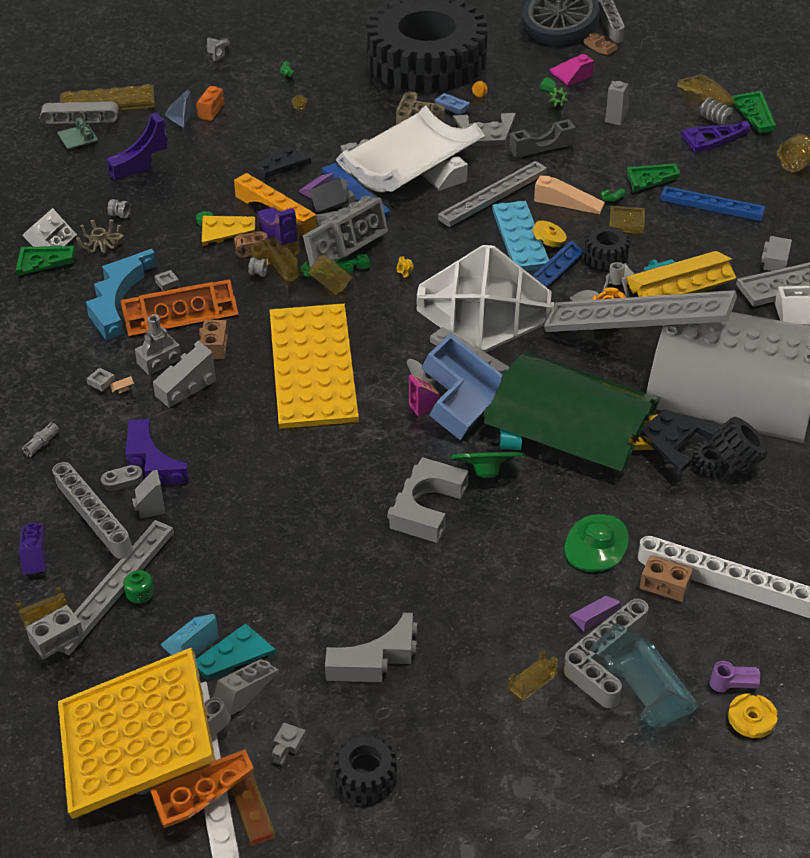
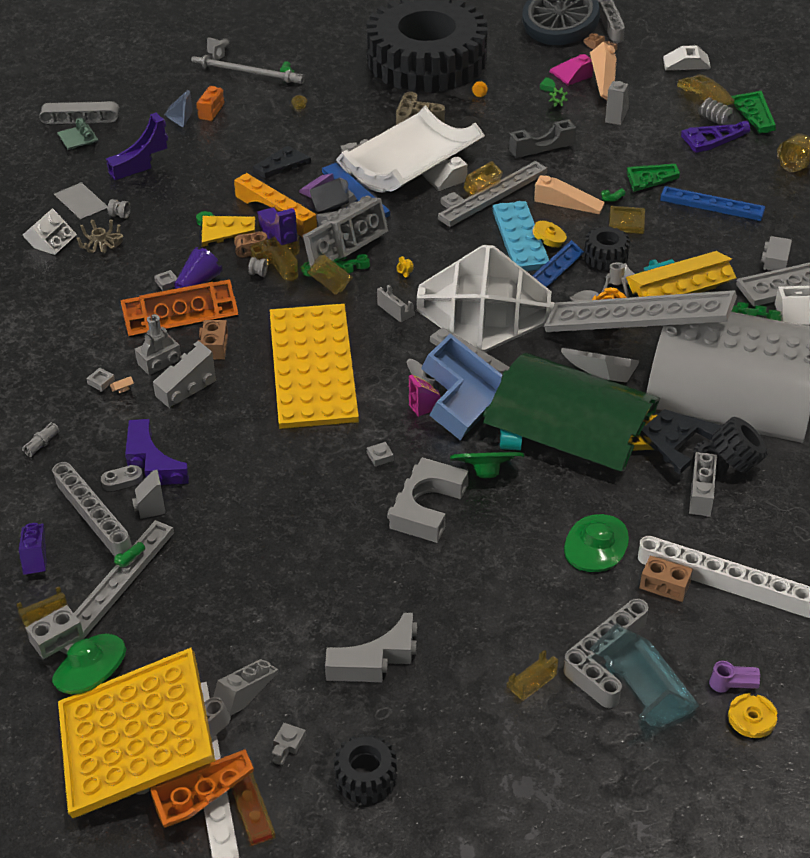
(43, 257): green wing -> none
(80, 200): none -> light grey sticker
(89, 663): none -> green hat
(118, 280): dark azure arch -> none
(125, 98): clear yellow plate -> none
(125, 559): none -> green arm
(138, 586): green head -> none
(196, 634): medium azure slope -> none
(198, 269): none -> dark purple cone
(235, 650): teal wing -> none
(288, 76): none -> light grey bar
(380, 454): none -> light grey plate
(393, 305): none -> light grey hinge
(451, 199): none -> light grey plate
(452, 103): medium blue plate -> none
(482, 178): none -> clear yellow brick
(495, 133): light grey wing -> none
(595, 612): medium lavender slope -> none
(602, 365): none -> light grey wedge
(604, 66): none -> light nougat wedge
(686, 59): none -> white slope
(703, 484): none -> light grey slope
(759, 310): none -> green plant

